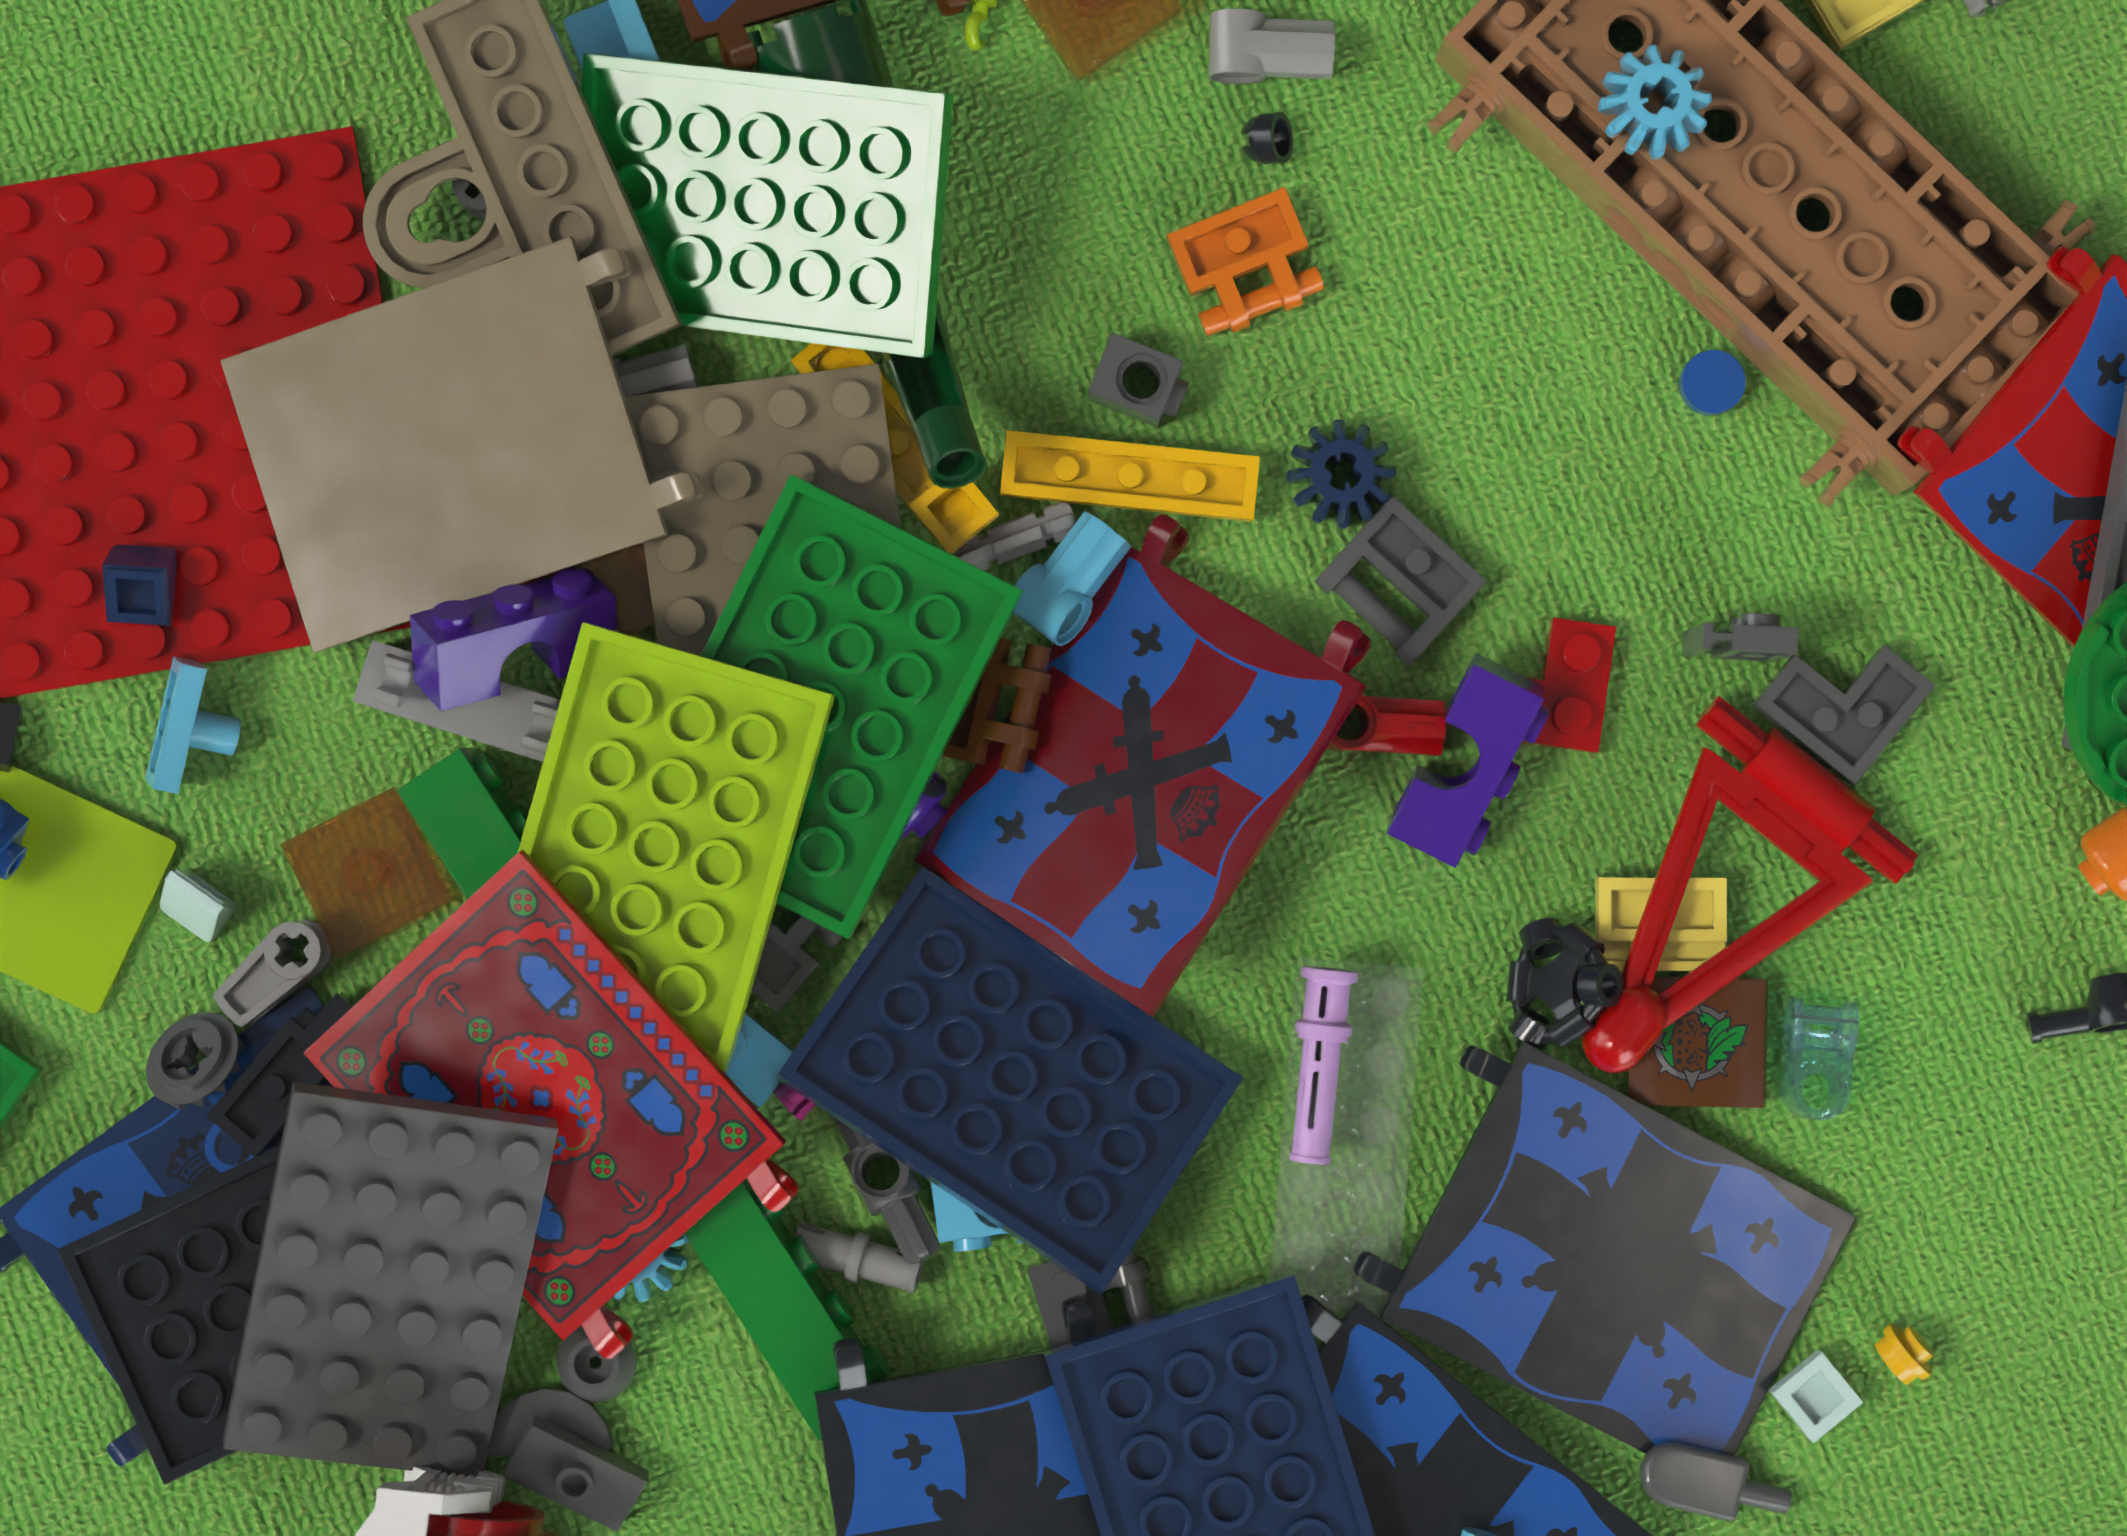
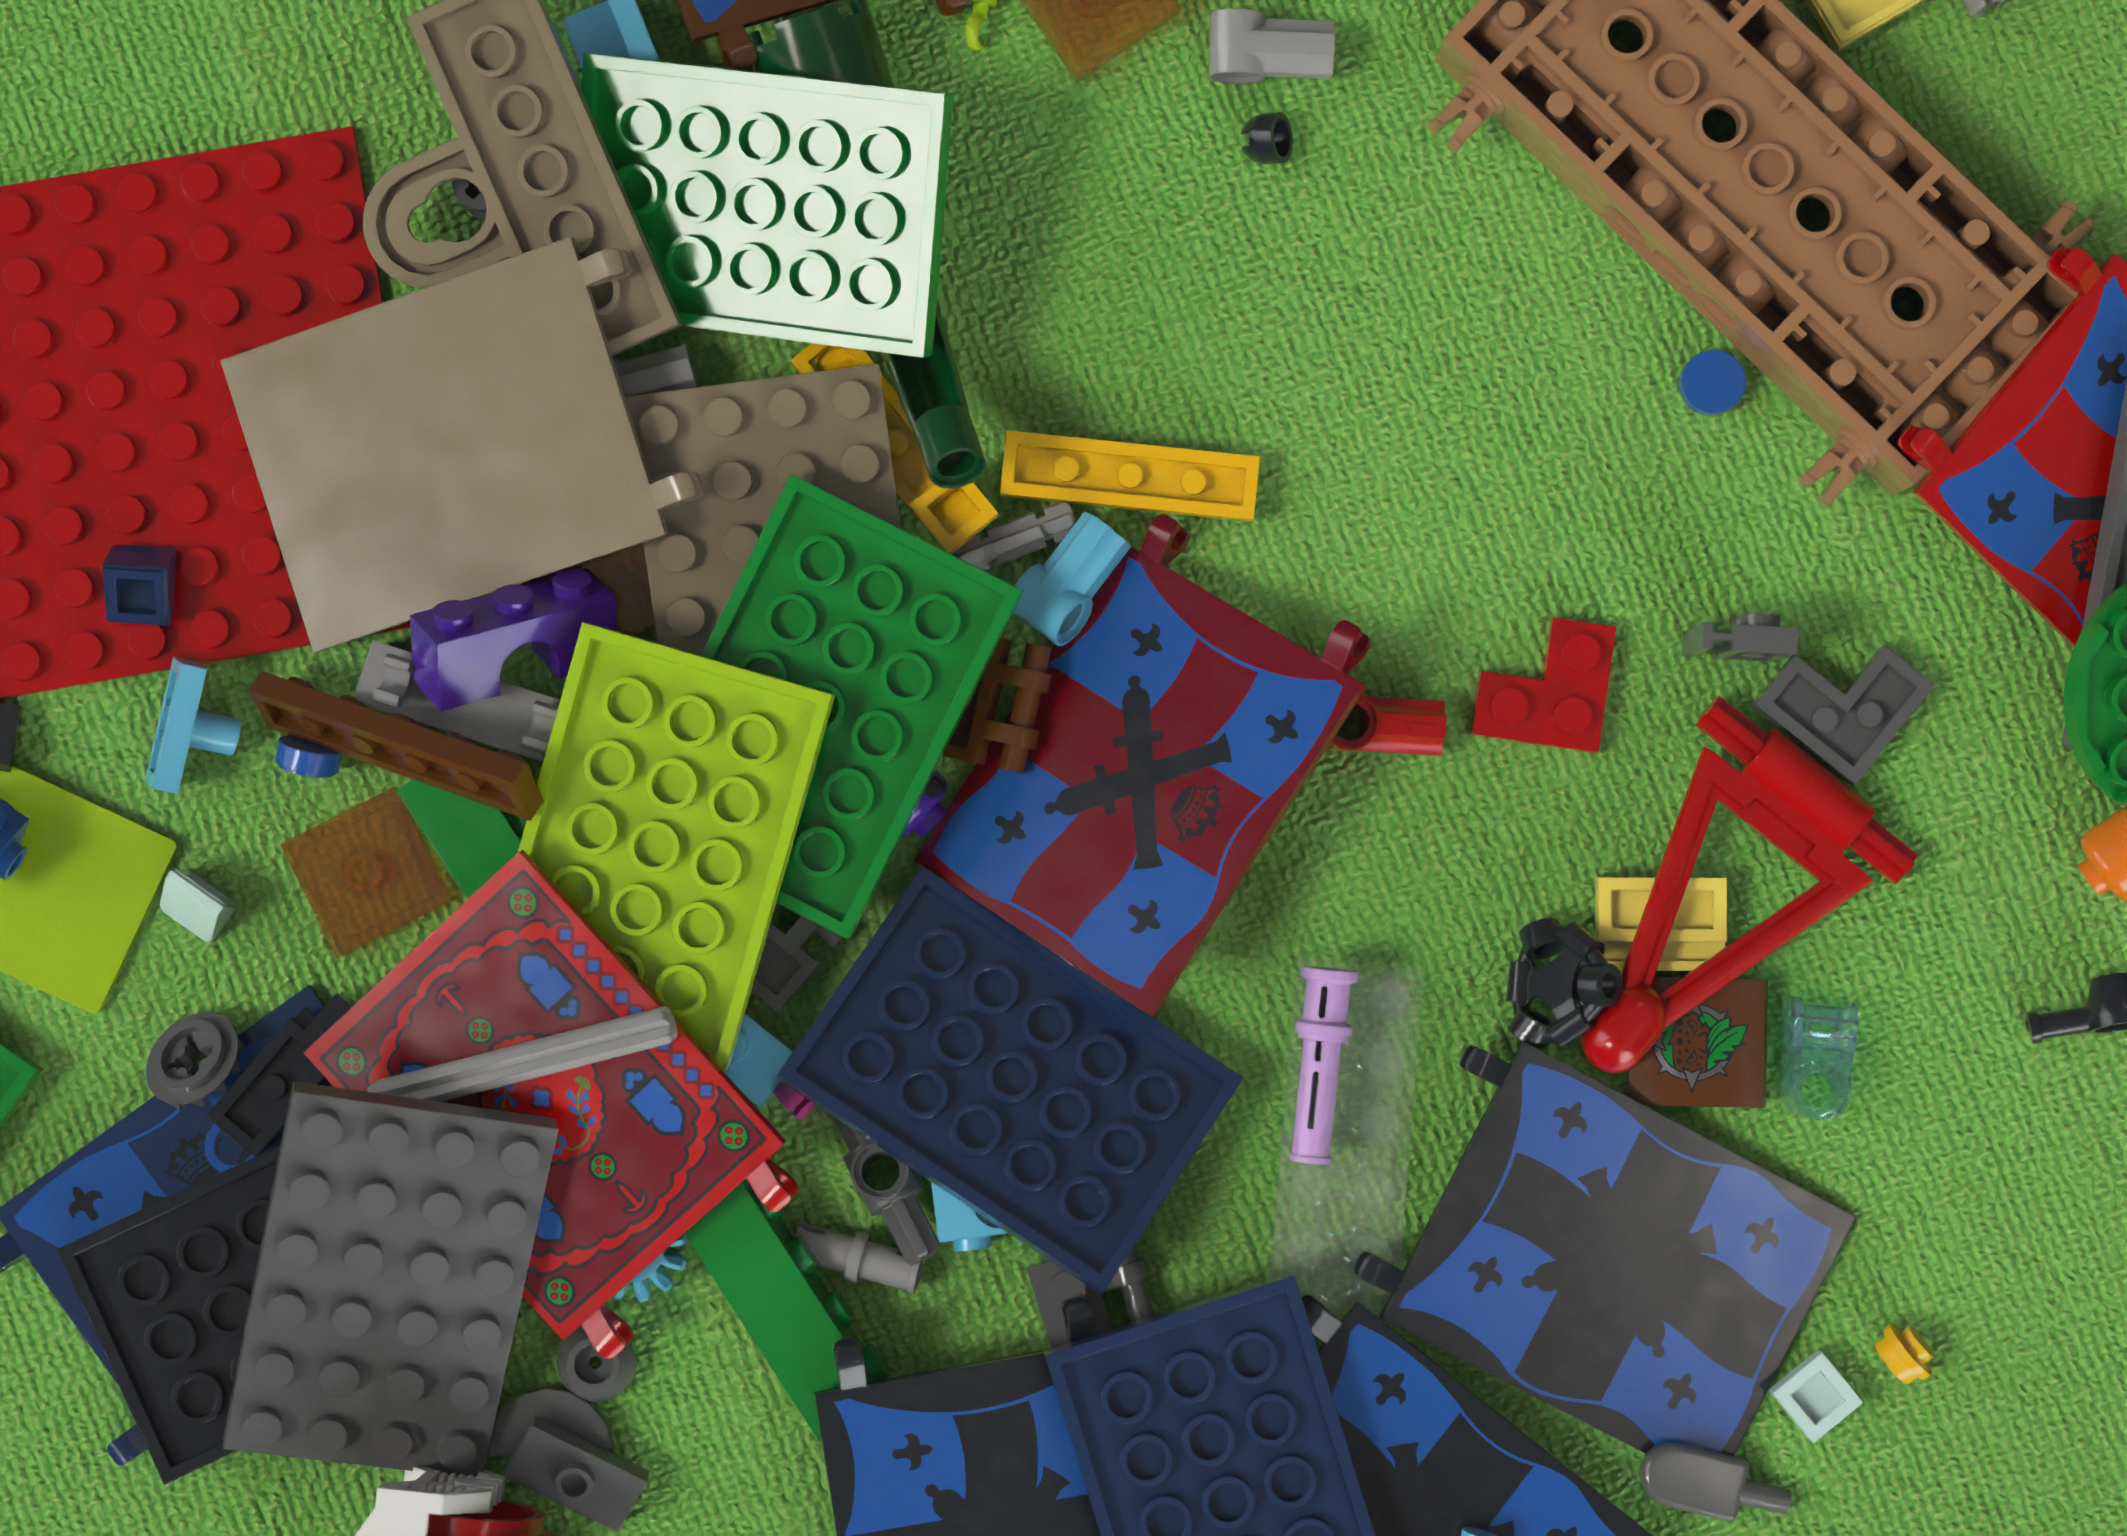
(269, 973): light grey piece -> none
(306, 758): none -> blue tile
(397, 744): none -> reddish brown plate
(534, 1058): none -> light grey axle
(1121, 357): dark grey brick -> none
(1236, 244): orange plate -> none
(1362, 471): dark blue gear -> none
(1415, 565): dark grey plate -> none
(1447, 812): dark purple arch -> none
(1639, 81): medium azure gear -> none

